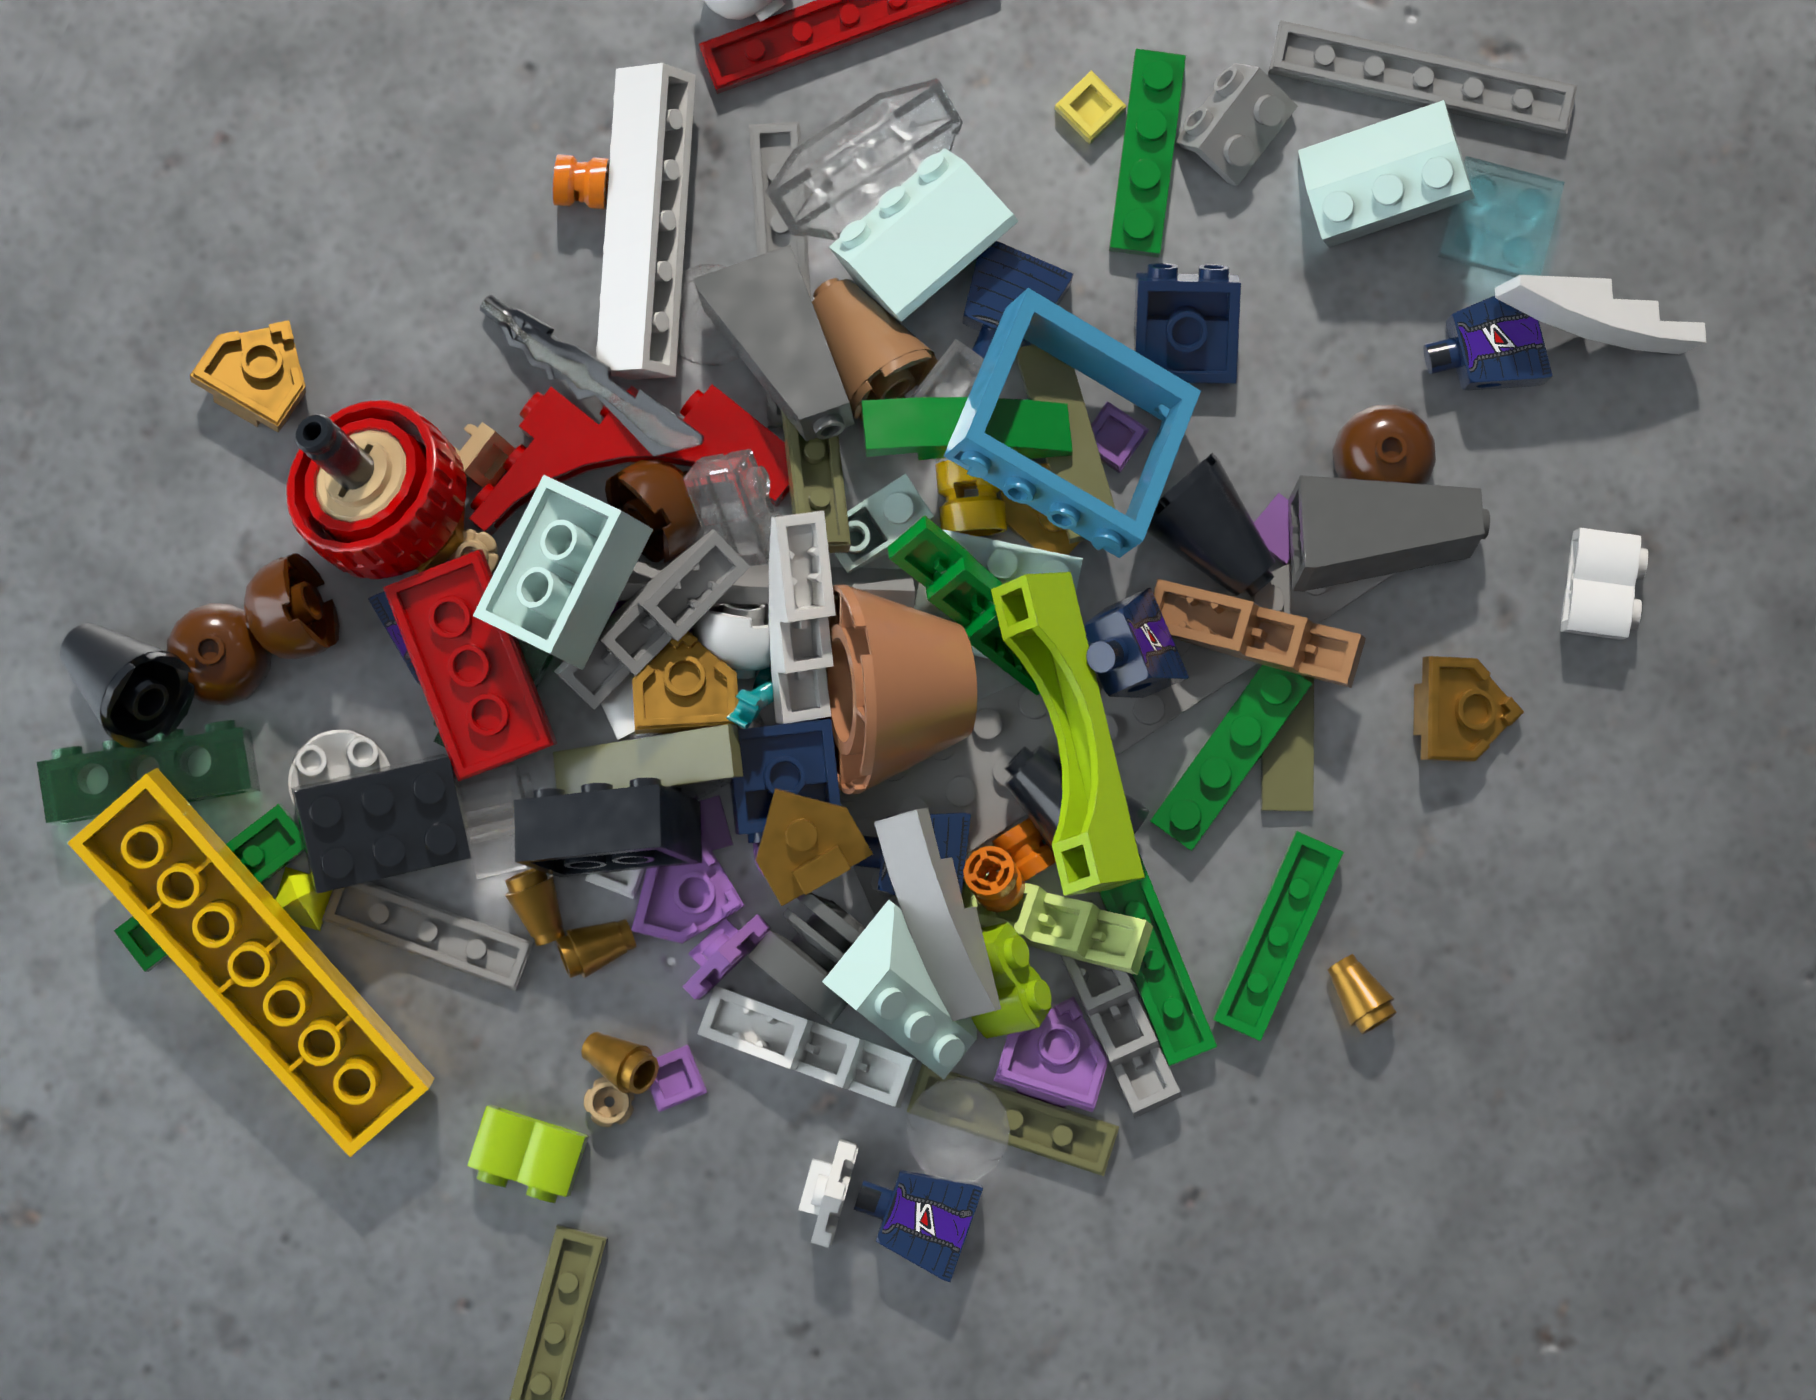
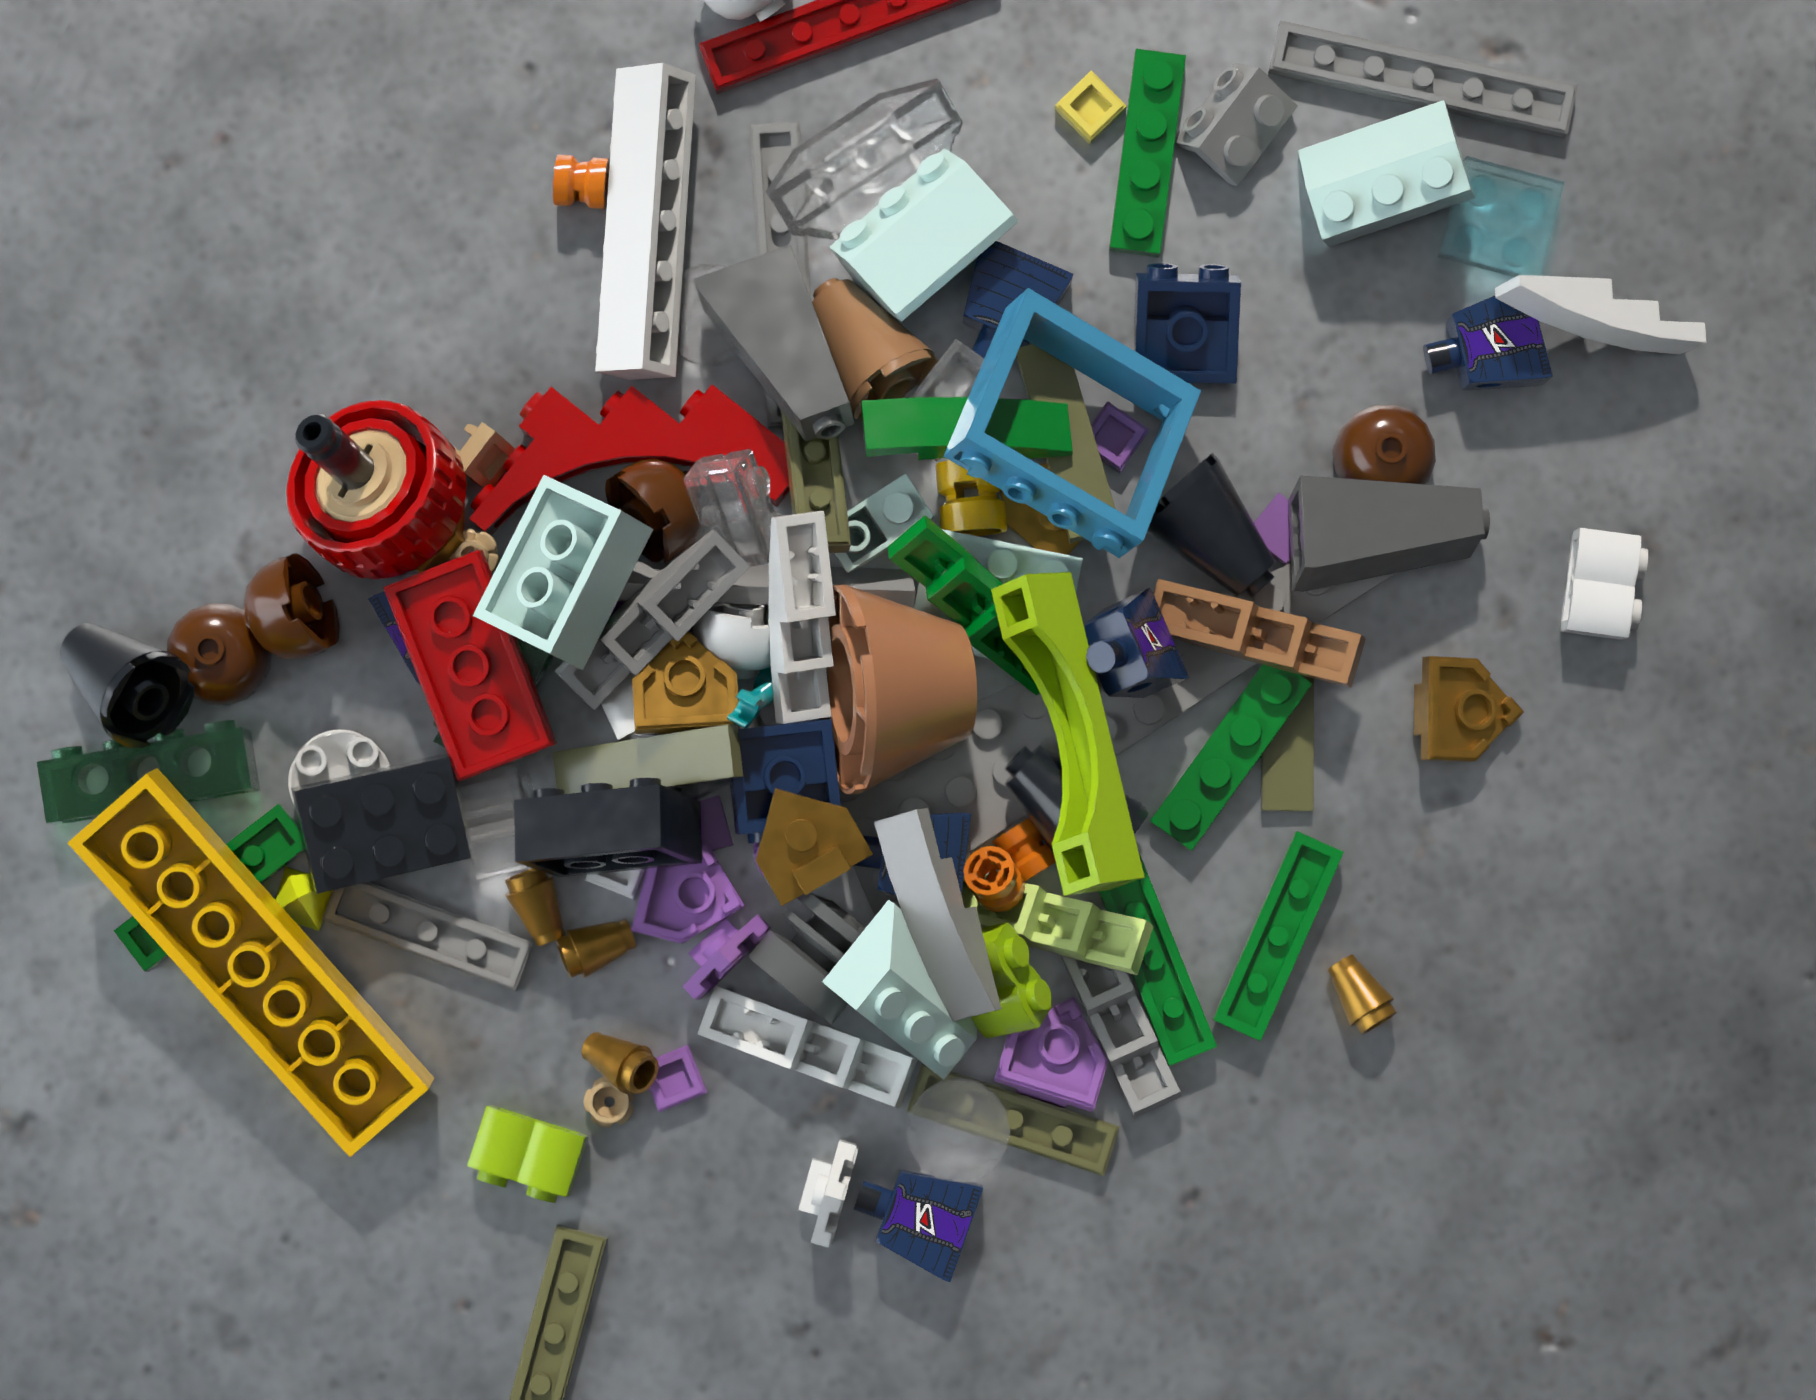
(254, 374): plate -> none
(588, 377): sword -> none

